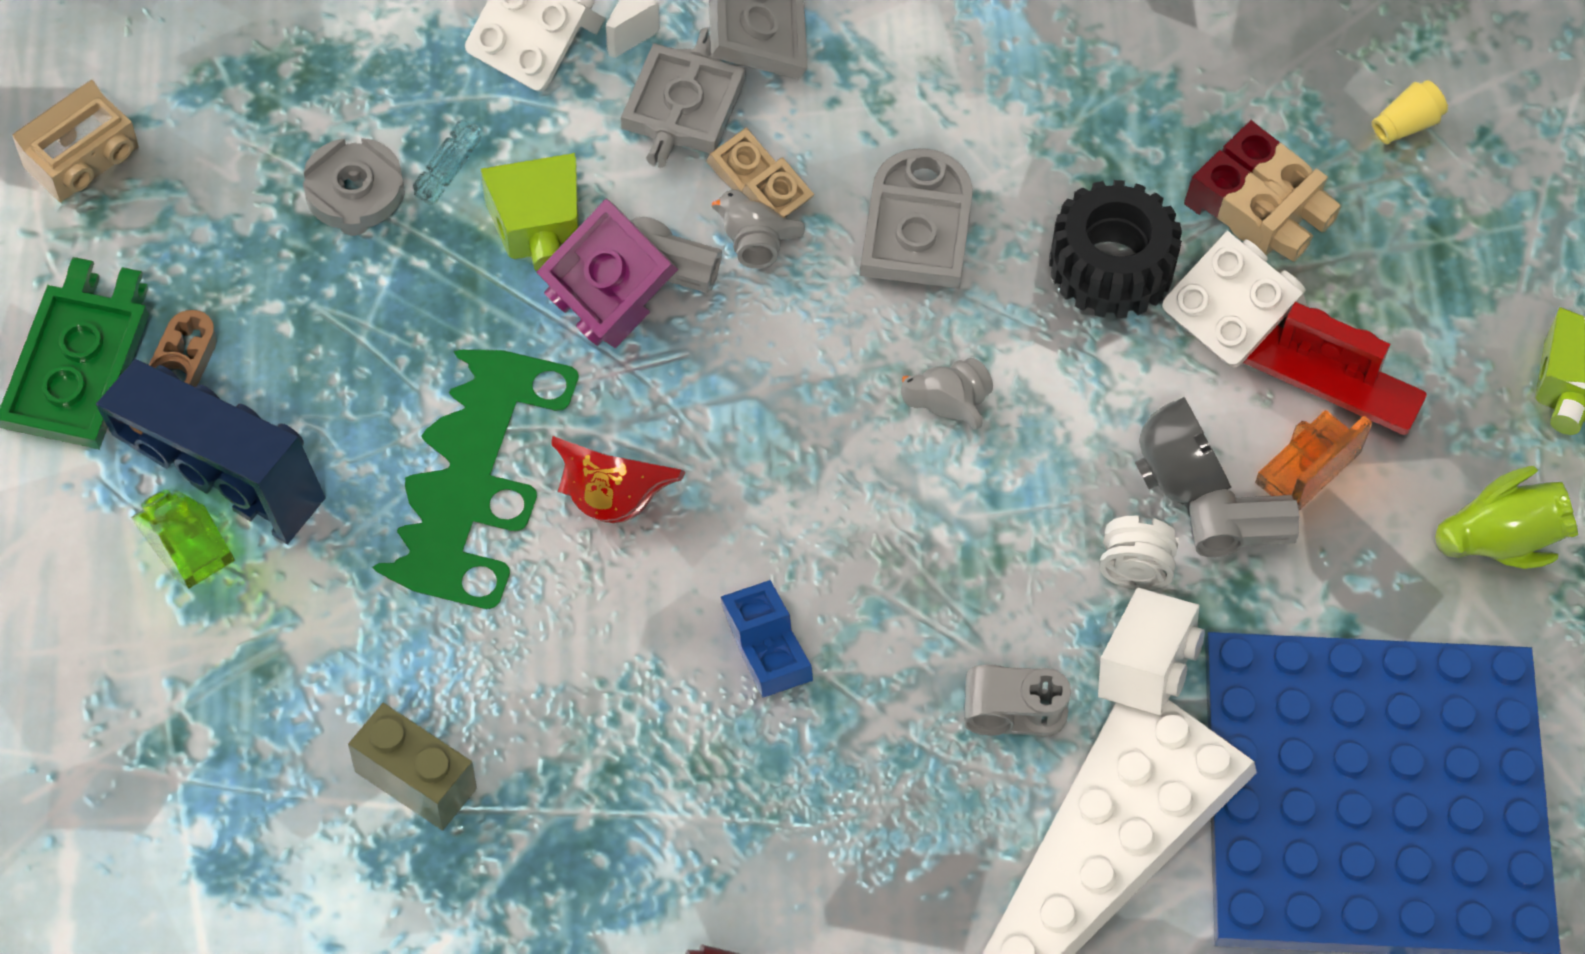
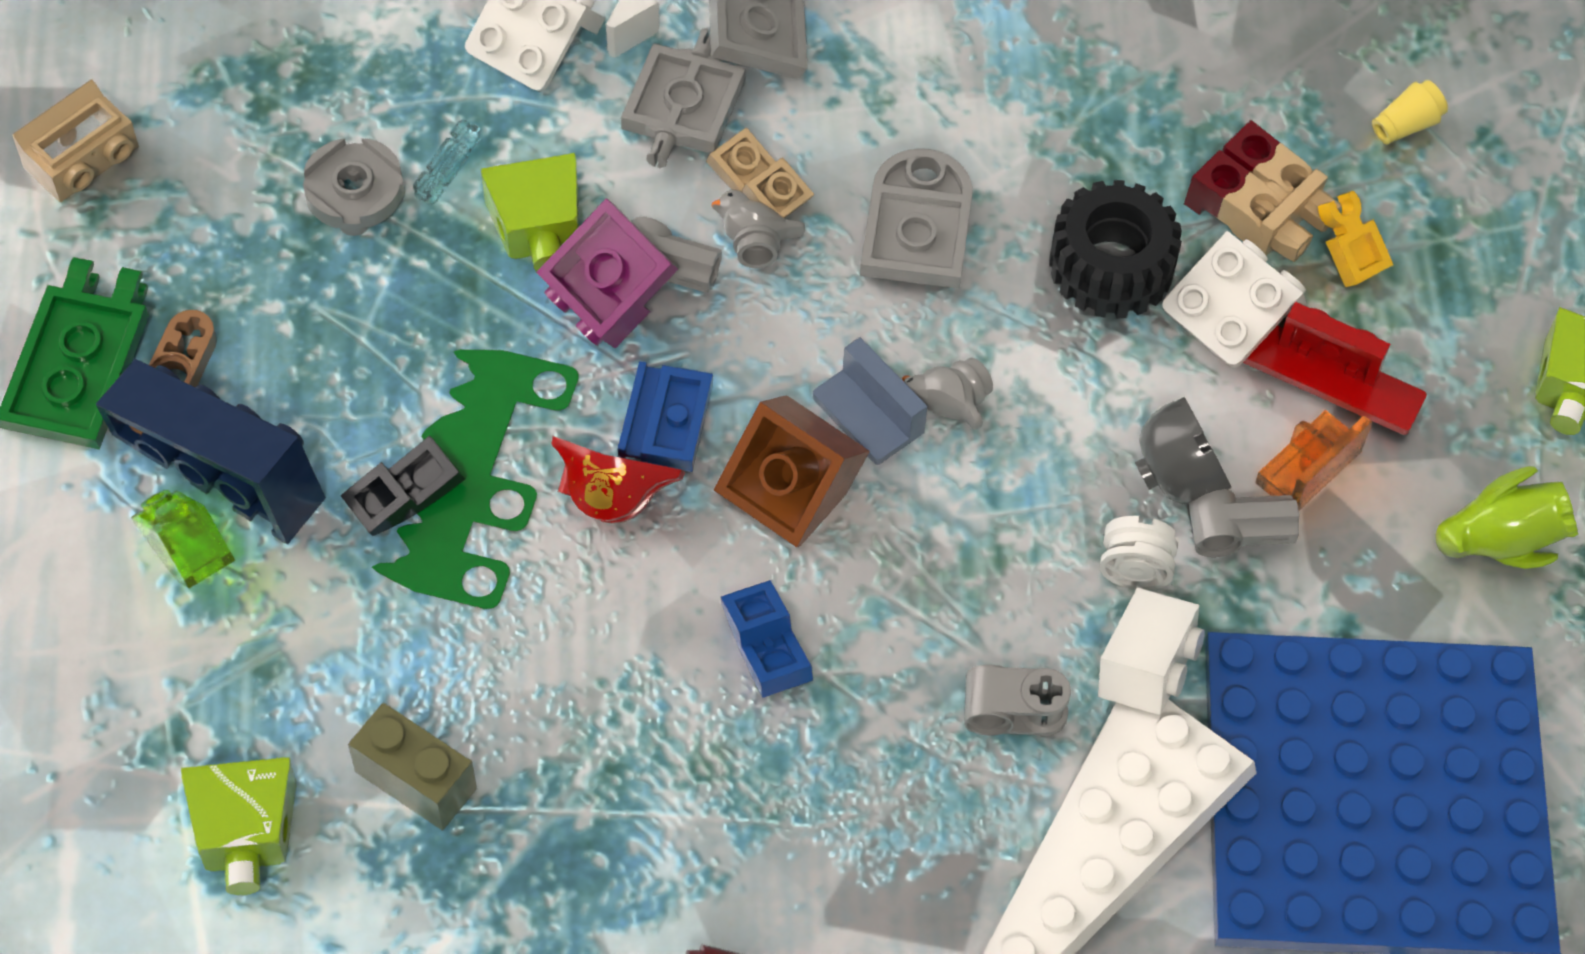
(241, 817): none -> lime torso
(408, 487): none -> black slope
(665, 416): none -> blue plate
(790, 469): none -> dark orange slope
(872, 403): none -> sand blue panel
(1357, 244): none -> yellow plate

